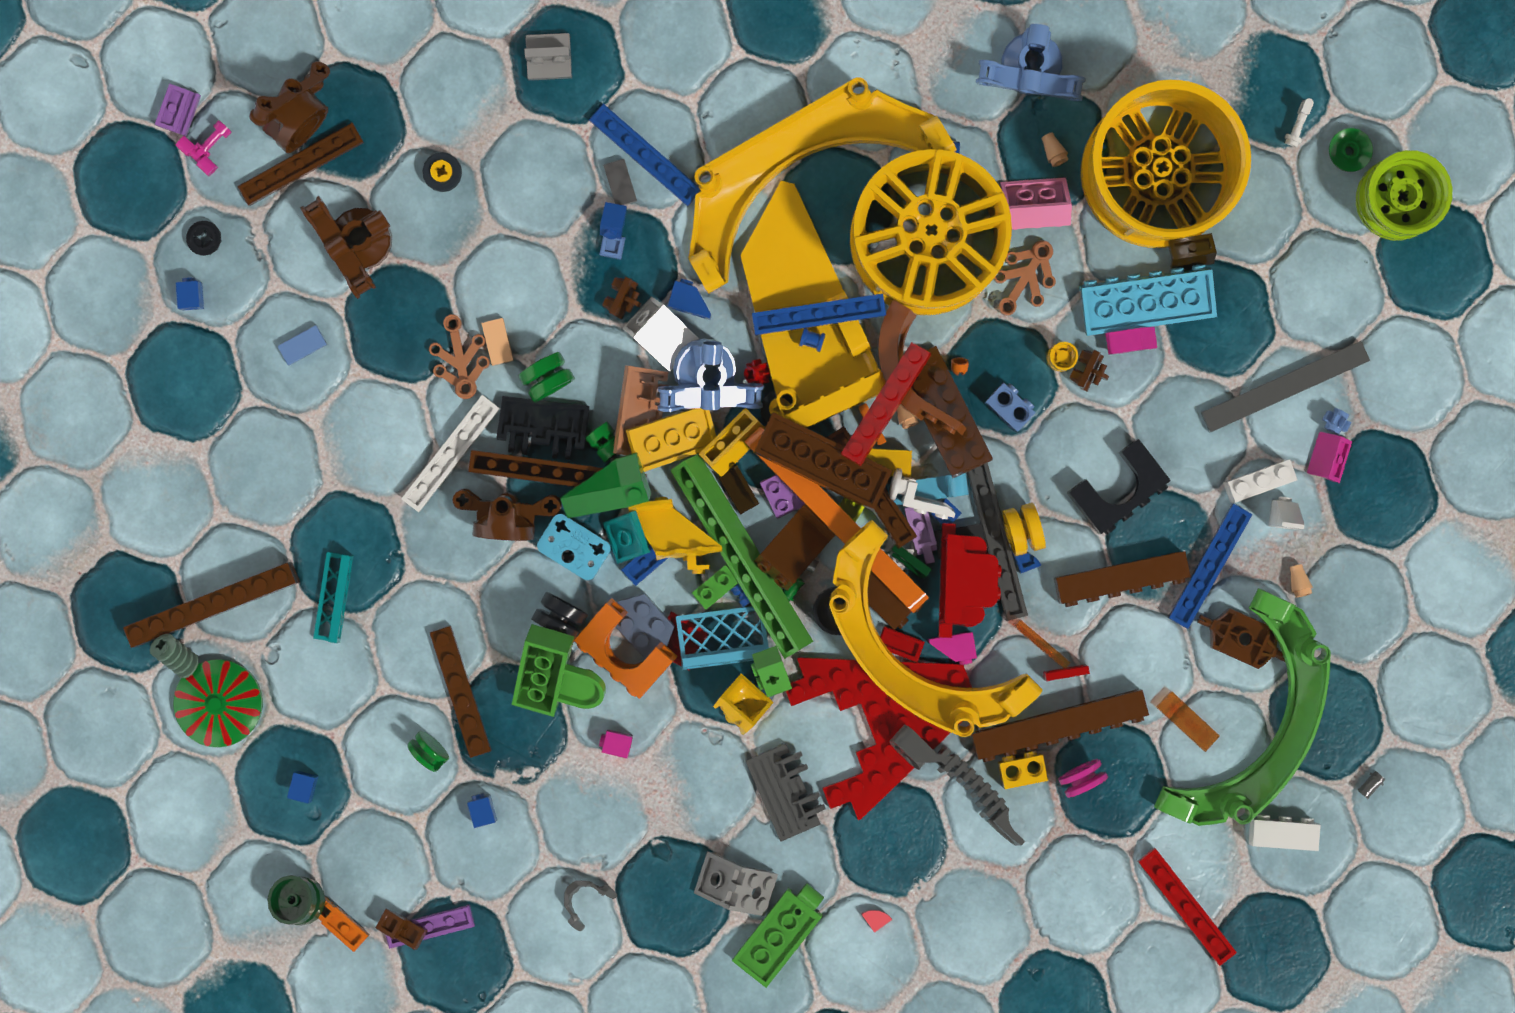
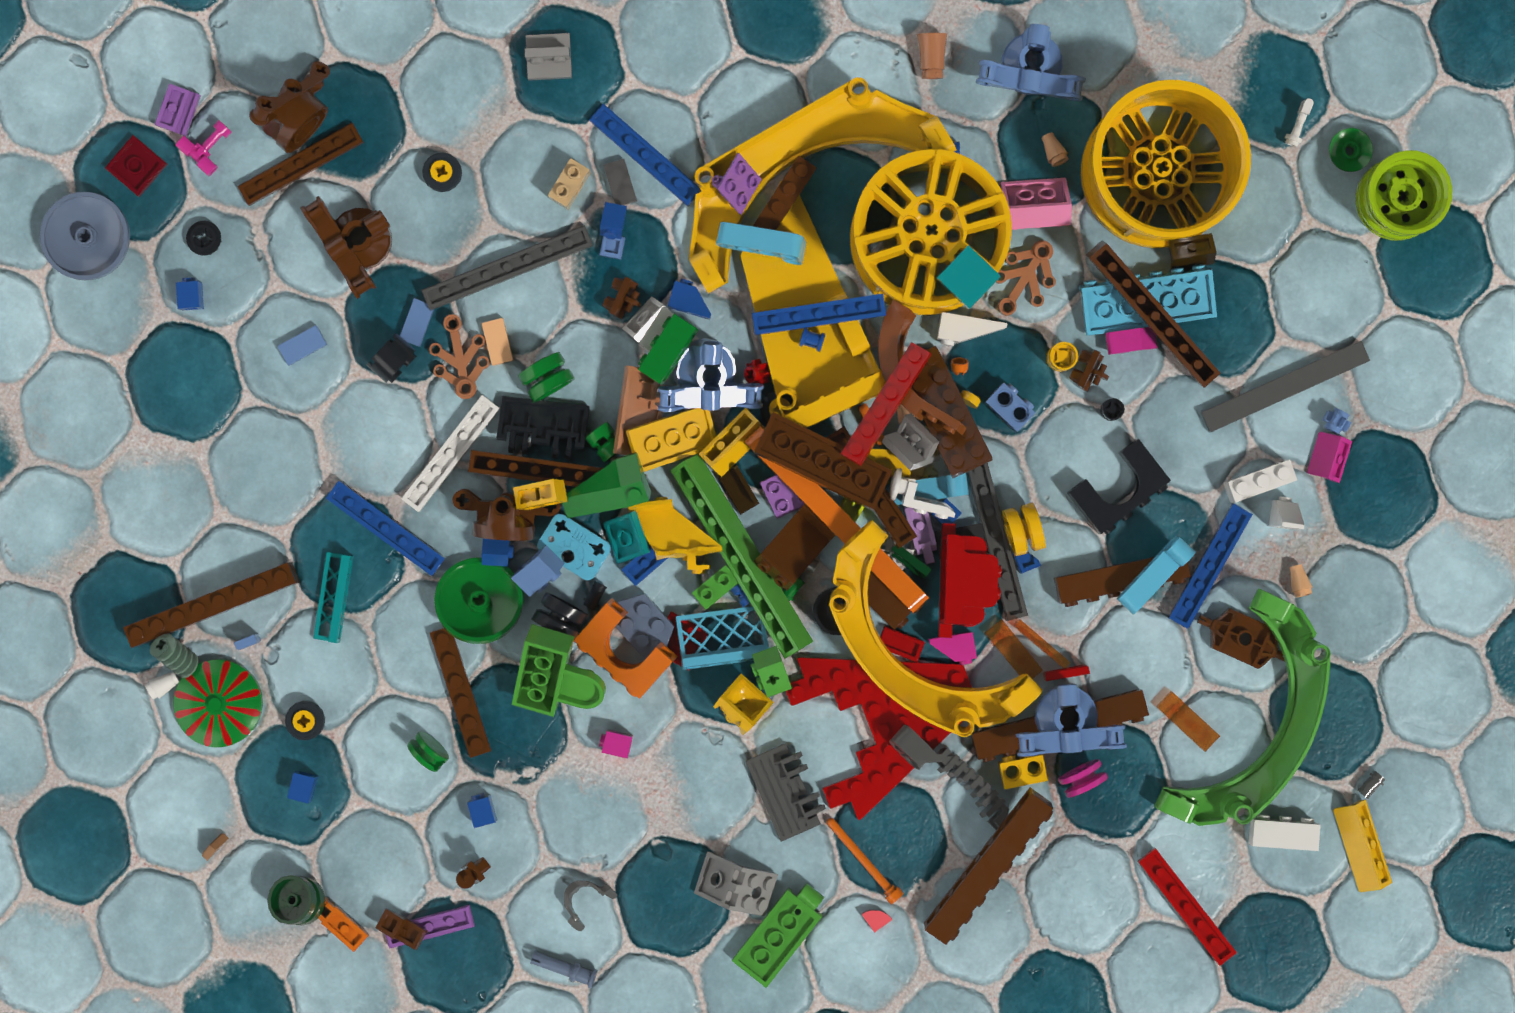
(85, 236): none -> sand blue dish
(136, 166): none -> dark red tile
(161, 685): none -> white cone
(214, 846): none -> medium nougat tile
(248, 641): none -> medium blue tile
(313, 720): none -> black wheel
(385, 528): none -> blue plate
(392, 358): none -> black brick
(416, 323): none -> medium blue tile
(472, 873): none -> reddish brown hips
(478, 601): none -> green dish
(496, 552): none -> blue brick
(507, 268): none -> dark grey tile
(538, 570): none -> medium blue brick
(540, 494): none -> yellow brick
(569, 184): none -> tan brick
(574, 972): none -> sand blue pin
(594, 595): none -> black pin
(667, 349): none -> green brick
(738, 183): none -> medium lavender hinge
(762, 241): none -> medium azure beam
(785, 194): none -> reddish brown plate
(892, 893): none -> orange piece
(913, 444): none -> light grey bracket
(932, 54): none -> nougat plant
(960, 328): none -> white slope
(968, 277): none -> teal tile
(970, 399): none -> yellow tile
(988, 866): none -> reddish brown brick
(1013, 650): none -> clear orange tile
(1084, 736): none -> medium blue piece
(1116, 409): none -> black wheel
(1153, 313): none -> reddish brown brick
(1155, 574): none -> medium azure beam
(1362, 846): none -> yellow panel

